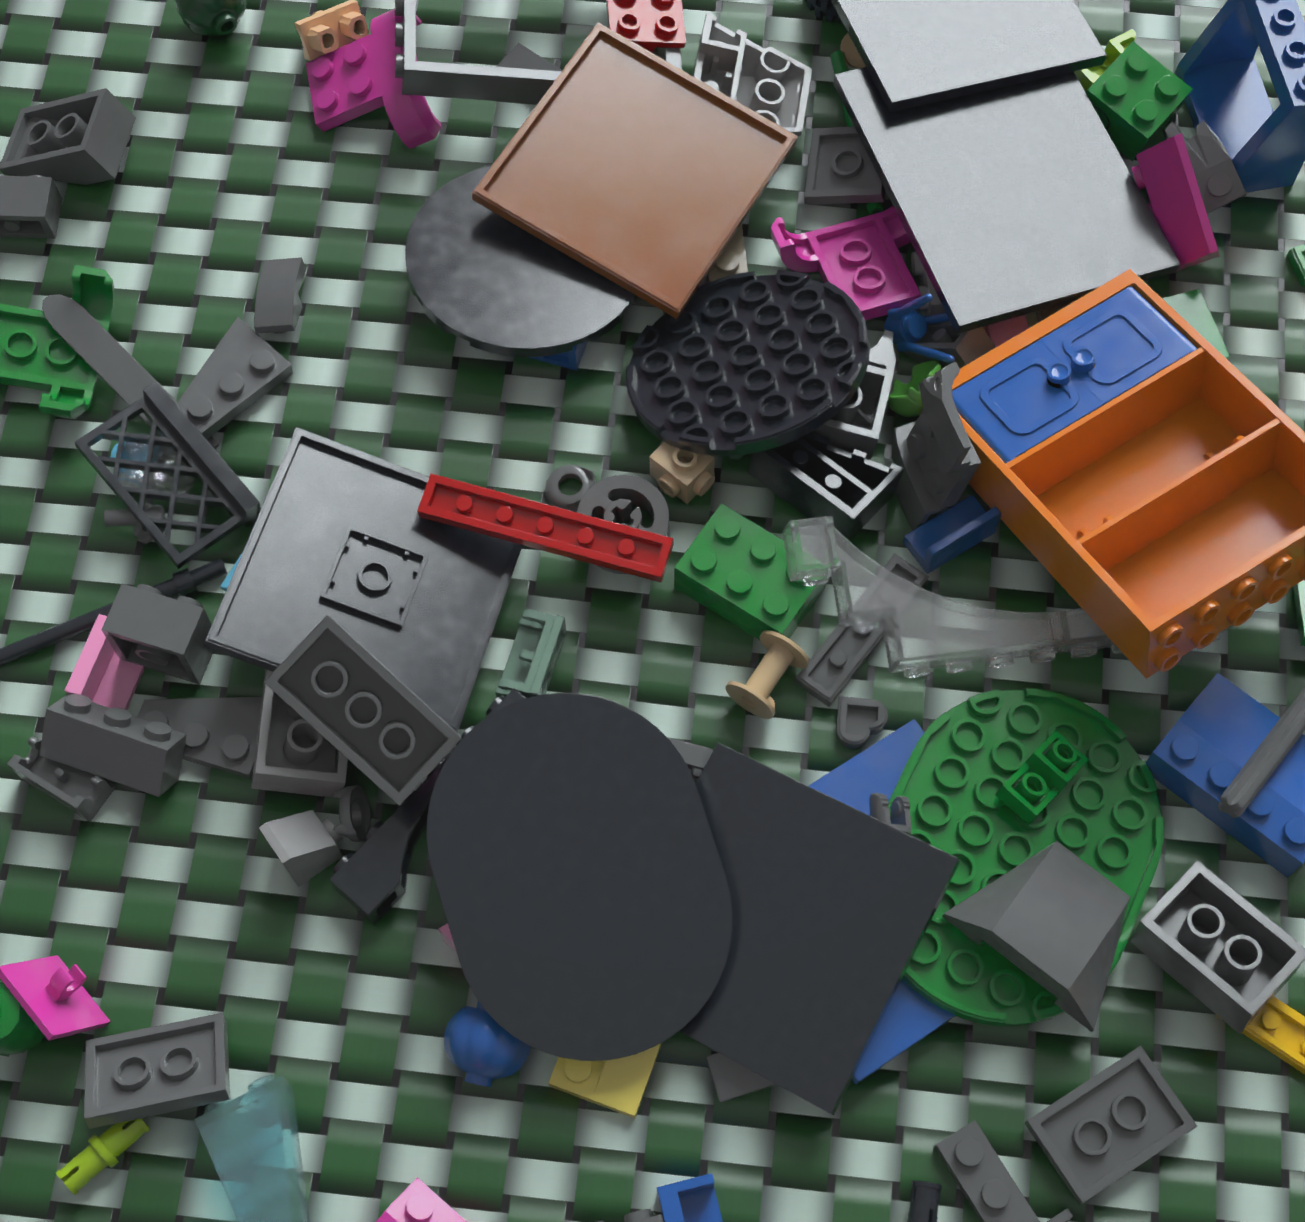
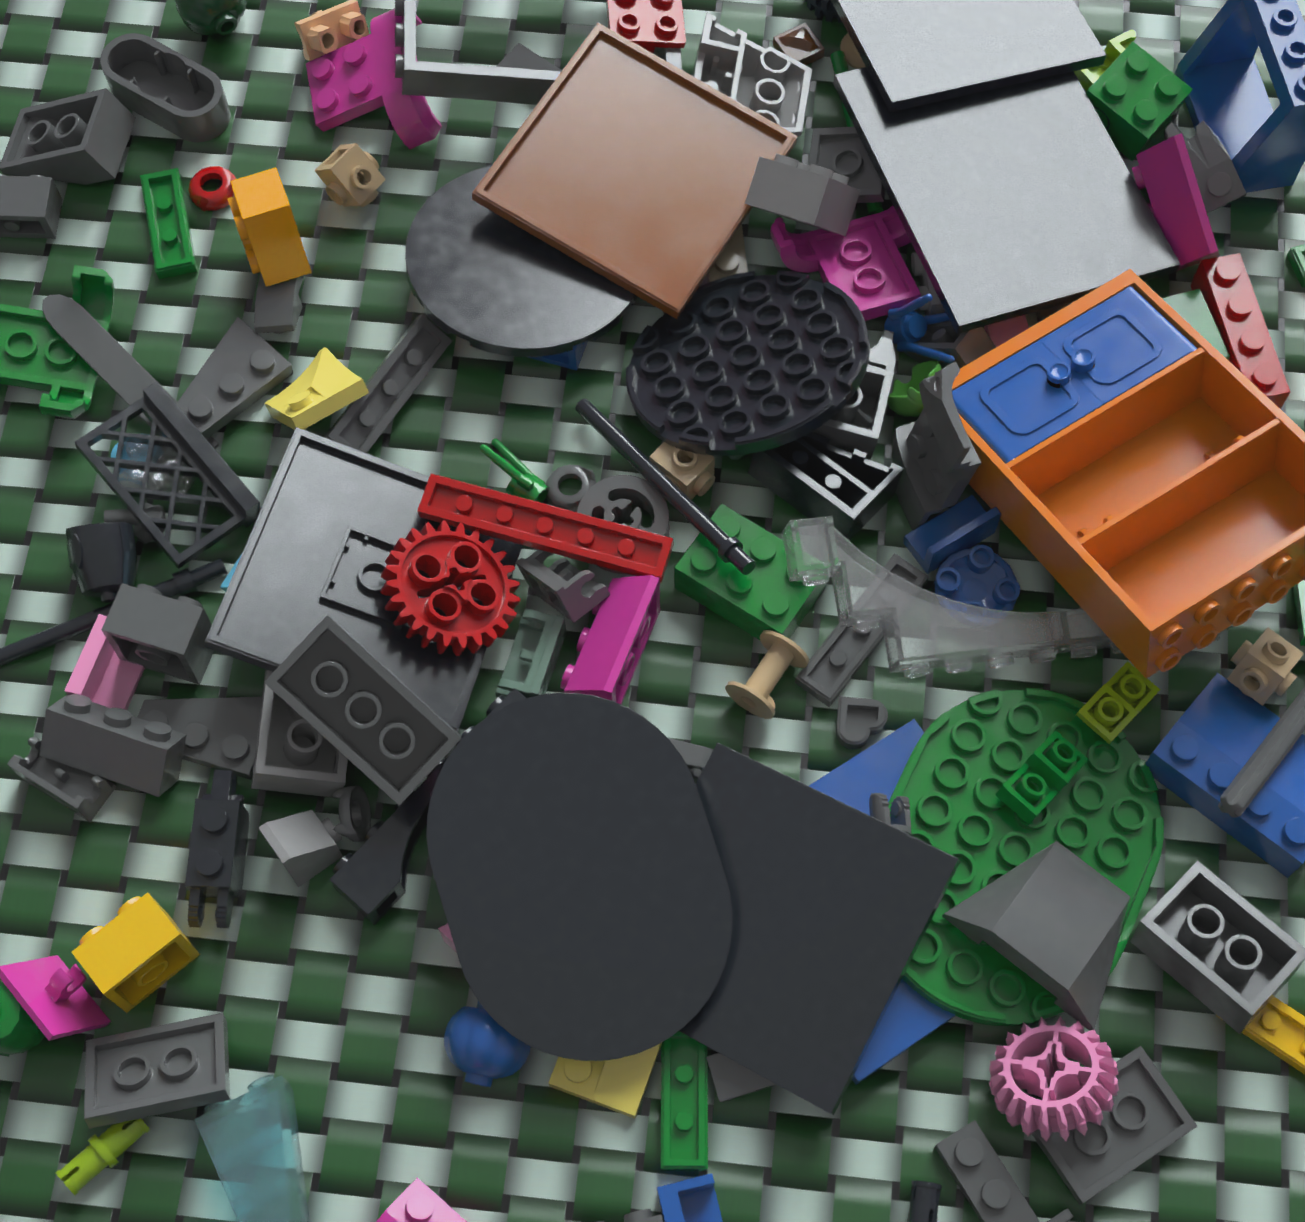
(102, 558): none -> black helmet
(134, 952): none -> yellow brick
(165, 87): none -> dark grey plant
(168, 223): none -> green tile
(211, 200): none -> red piece
(217, 850): none -> black hinge
(268, 227): none -> light orange brick
(317, 392): none -> light yellow plate
(351, 176): none -> tan brick
(390, 385): none -> dark grey plate
(437, 555): none -> red gear
(523, 481): none -> green plant
(562, 585): none -> dark grey hinge
(615, 640): none -> dark pink slope
(684, 1104): none -> green tile
(728, 548): none -> black bar
(799, 44): none -> reddish brown tile
(803, 193): none -> light grey brick
(978, 579): none -> blue dish
(1074, 1091): none -> bright pink gear
(1118, 702): none -> lime slope
(1241, 323): none -> arch
(1264, 666): none -> tan brick

